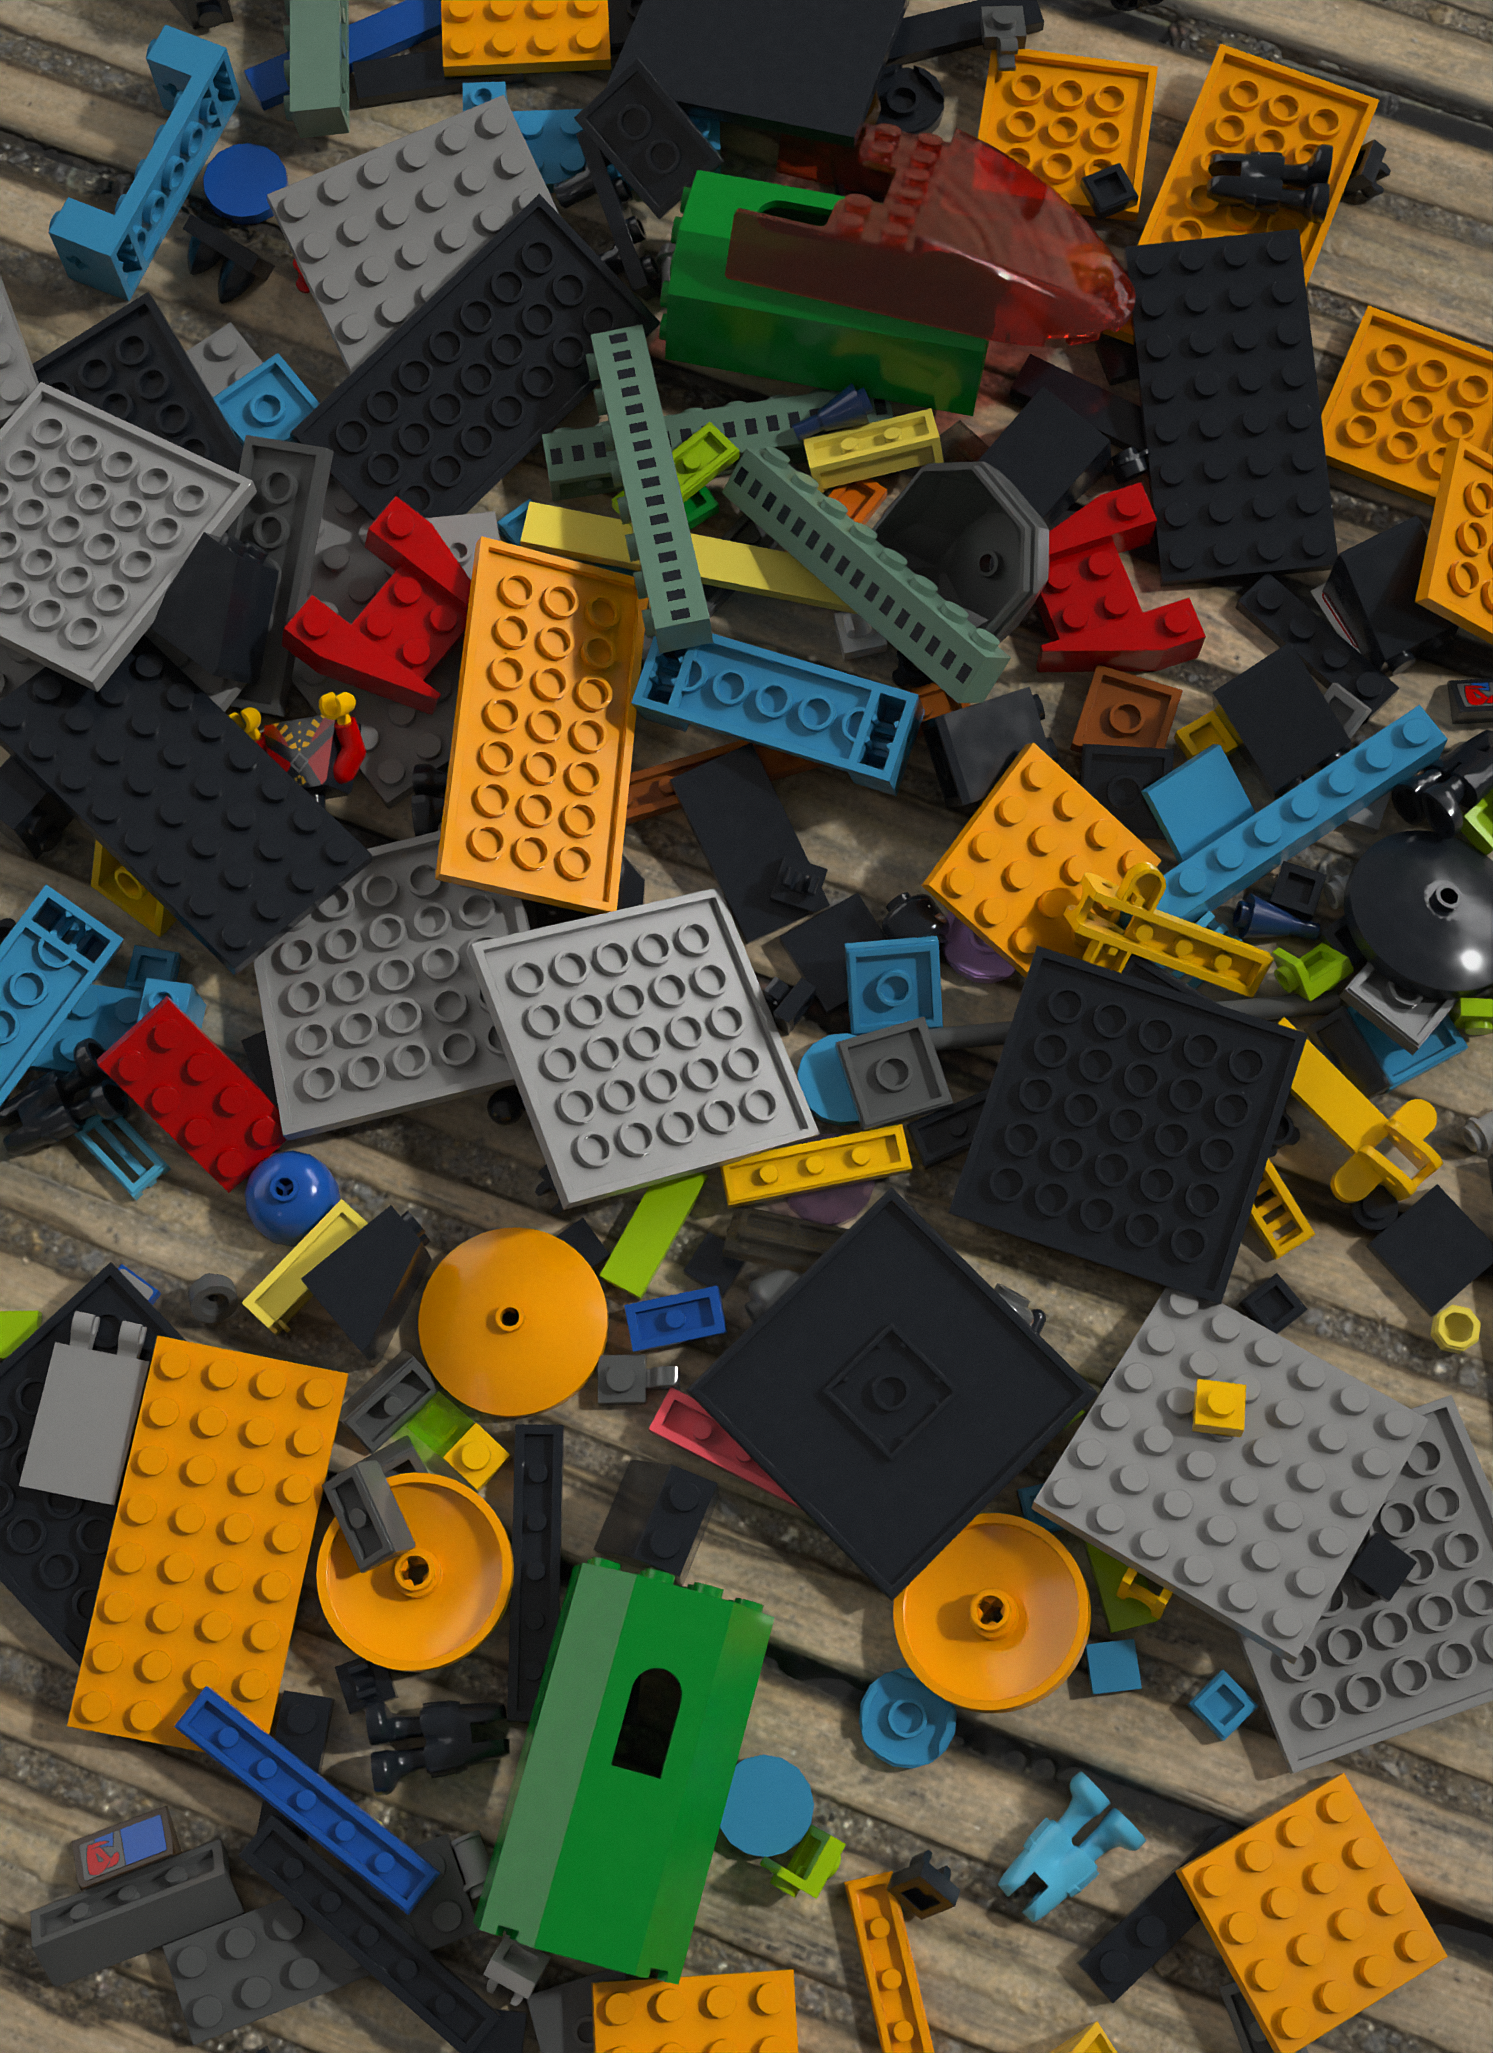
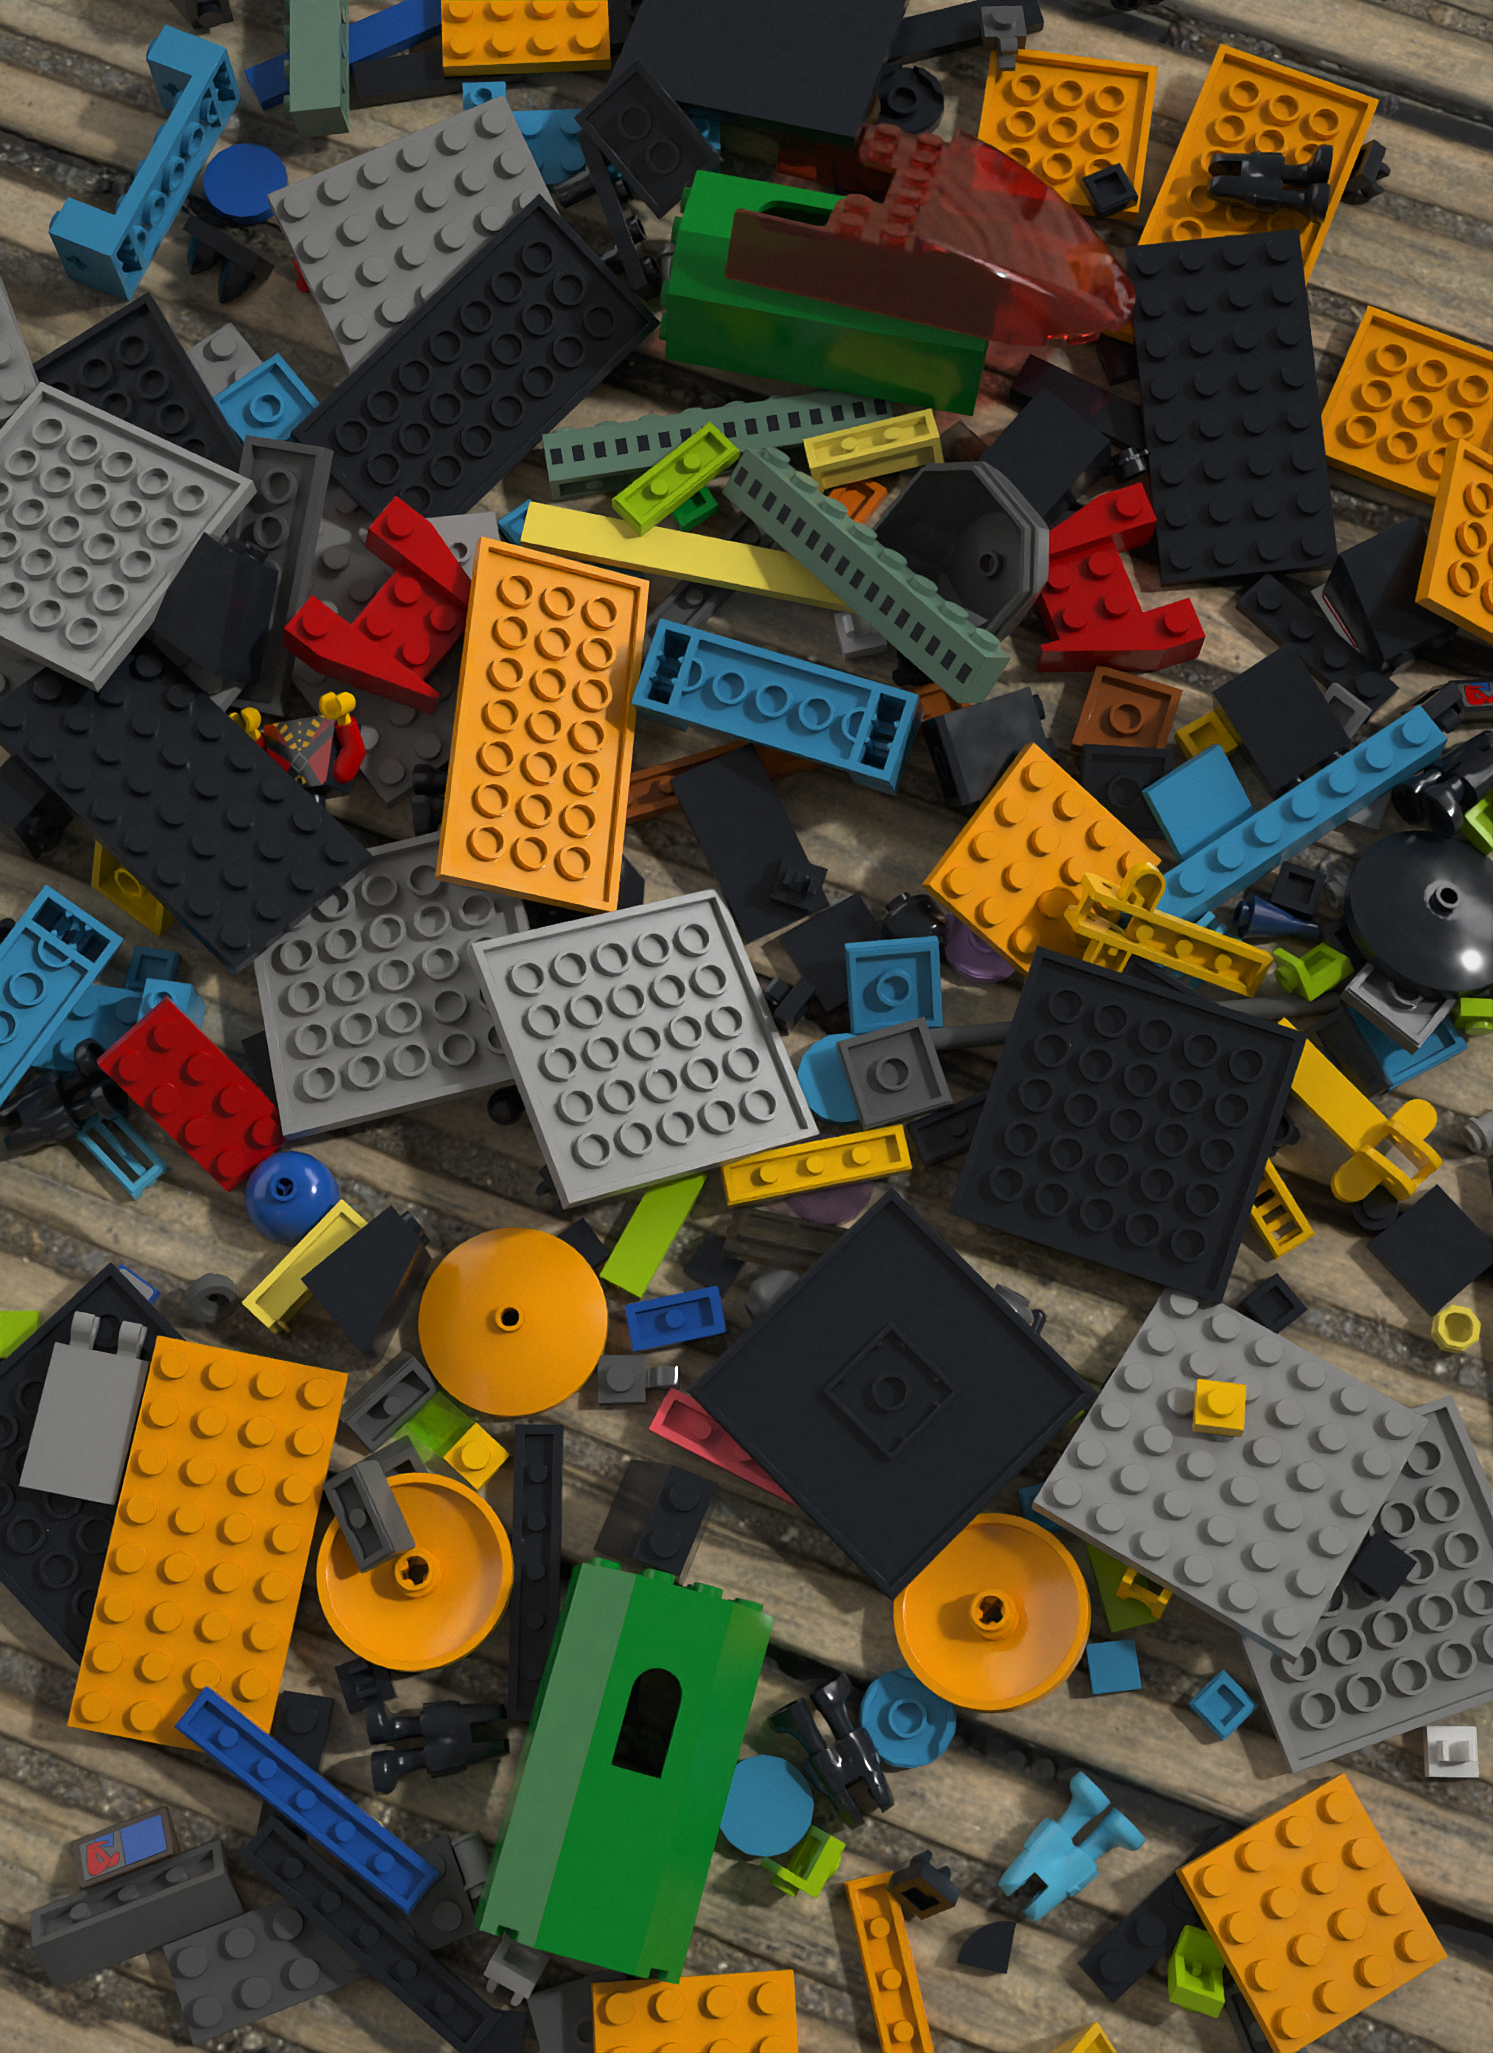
(651, 490): sand green brick -> none
(837, 1765): none -> black piece
(843, 411): dark blue cone -> none
(989, 1947): none -> black tile
(1196, 1973): none -> lime bracket
(1437, 705): none -> black tile
(1450, 1751): none -> white tile

